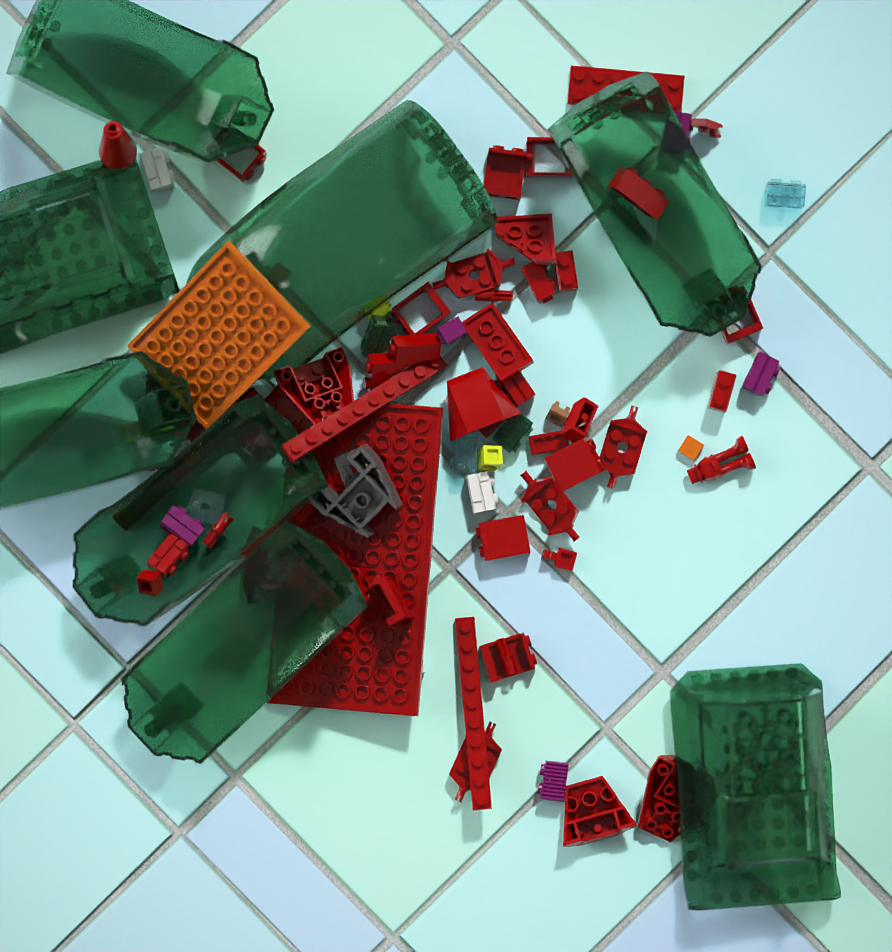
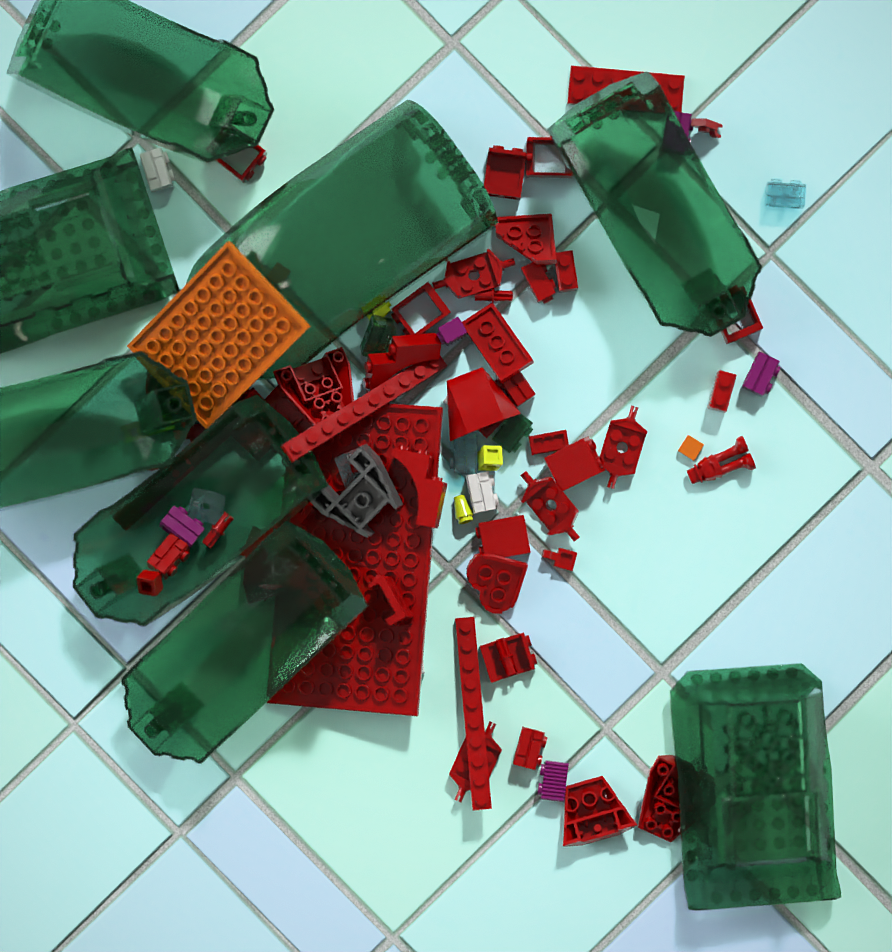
(116, 146): red cone -> none
(430, 491): none -> red arch
(463, 512): none -> neon yellow cone
(497, 580): none -> red plate
(529, 748): none -> red brick
(557, 415): medium nougat tile -> none
(579, 419): red brick -> none
(639, 192): red brick -> none

